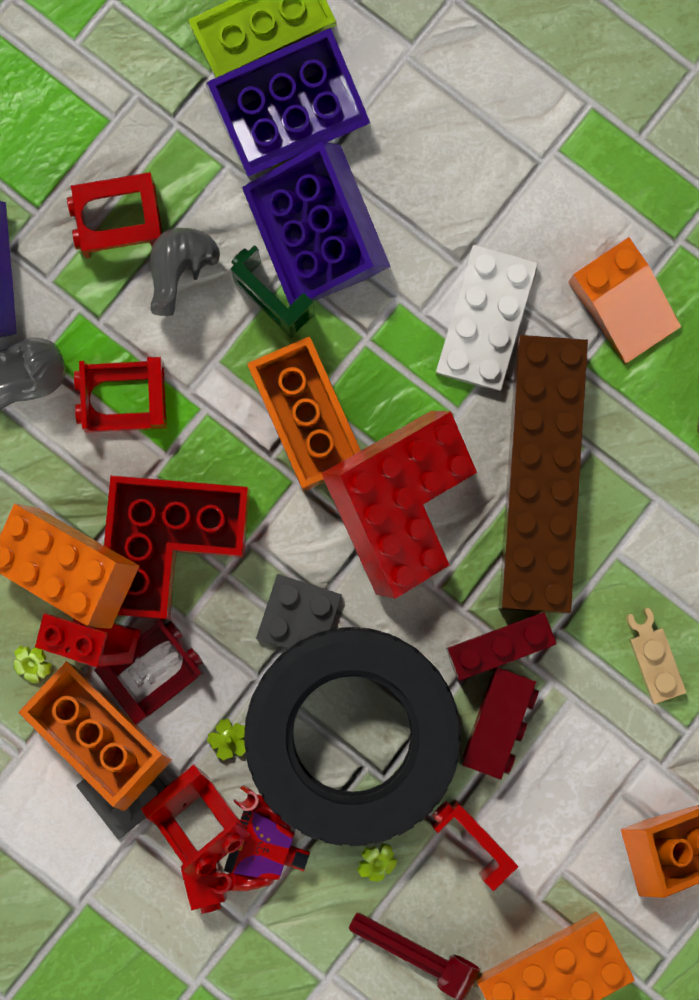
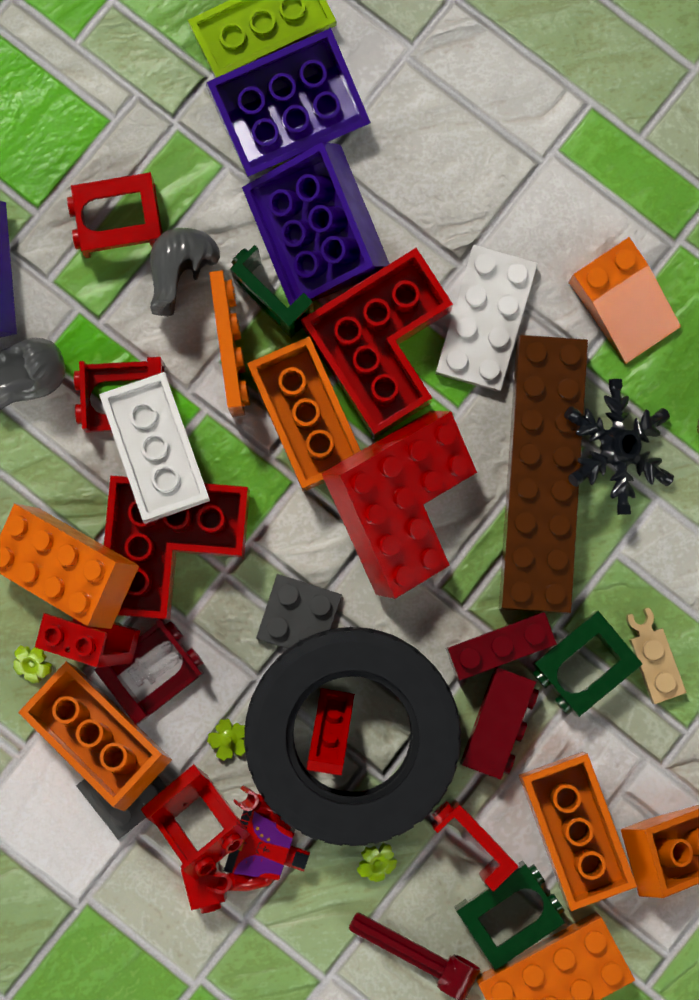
(154, 447): none -> white plate
(229, 331): none -> orange plate
(330, 732): none -> red plate
(362, 335): none -> red brick
(521, 878): none -> dark green panel
(549, 663): none -> dark green panel
(577, 831): none -> orange brick
(619, 446): none -> black piece

